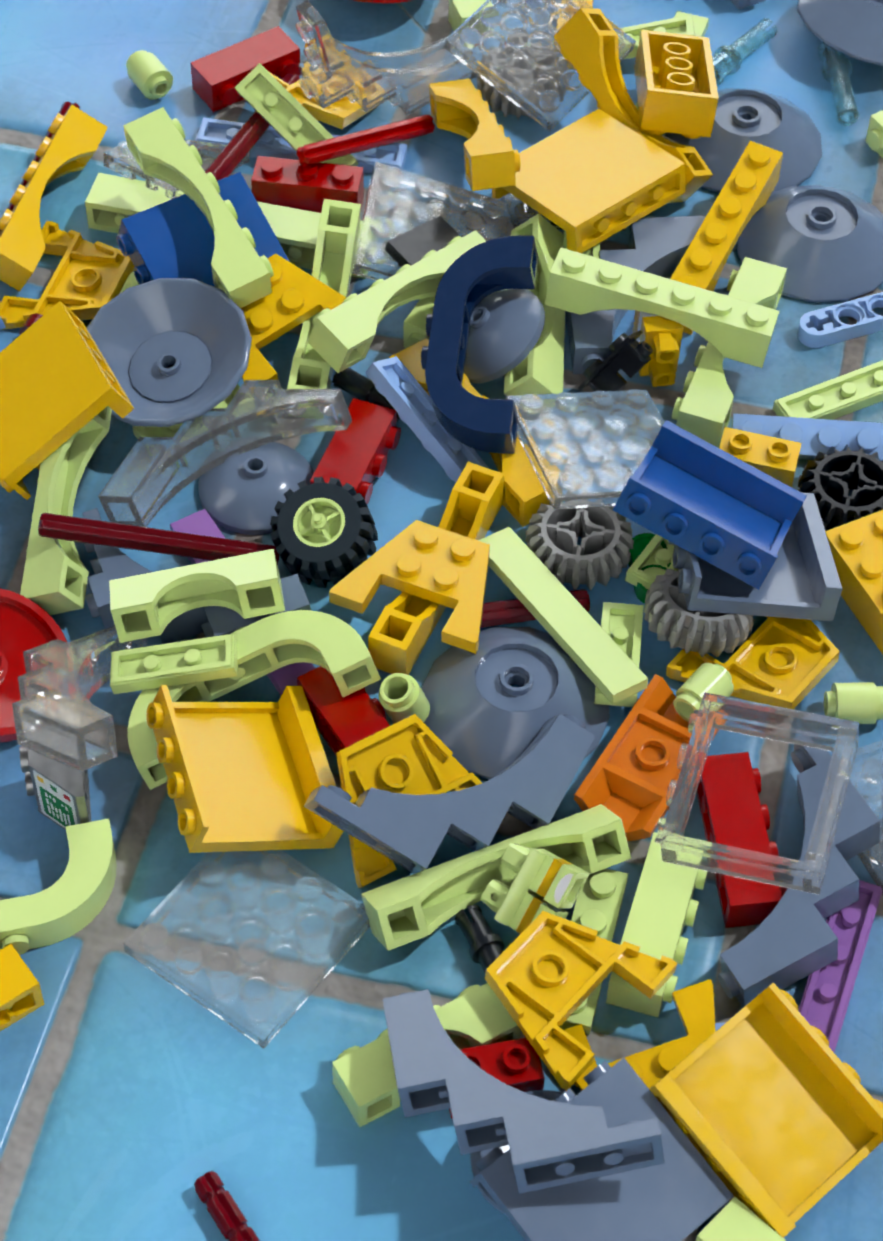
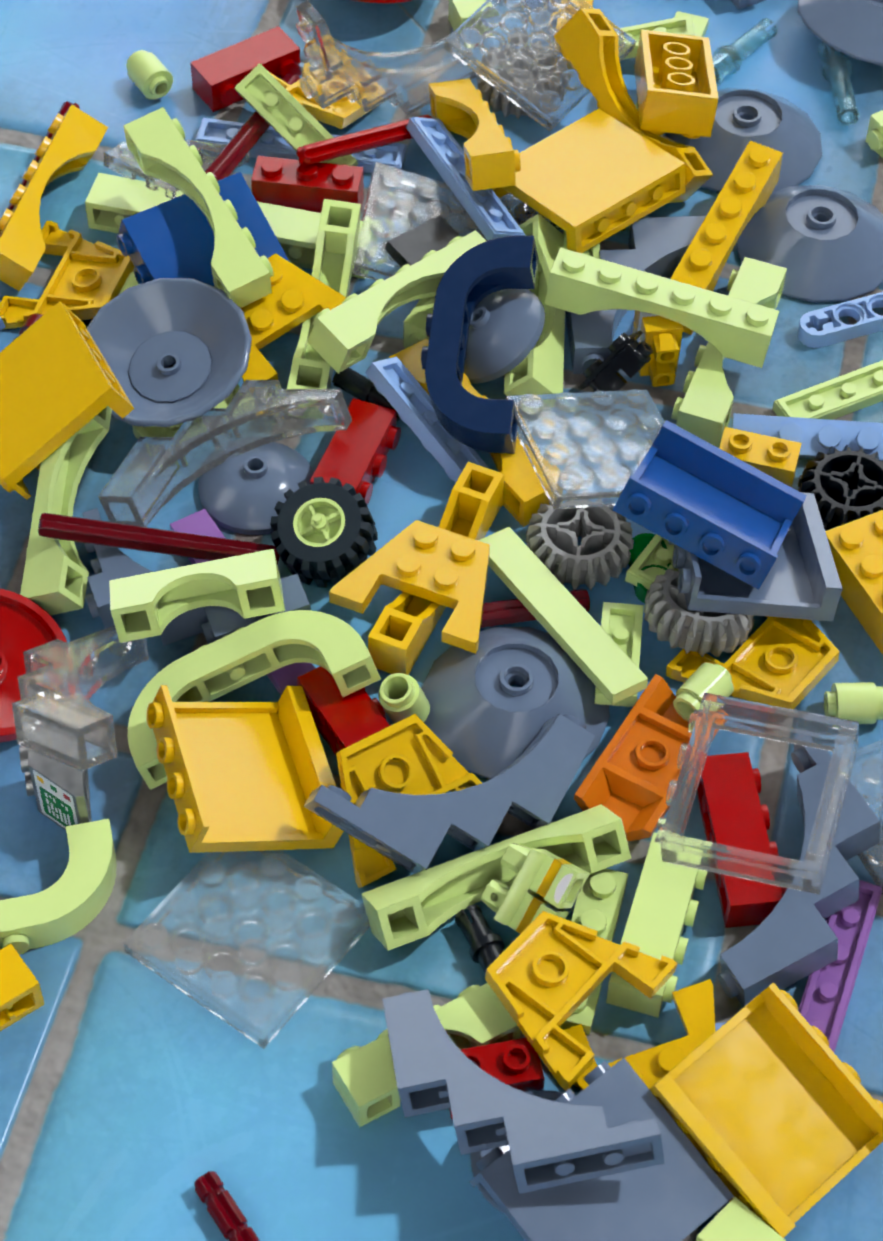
(174, 663): yellowish green tile -> none
(448, 159): none -> light blue tile

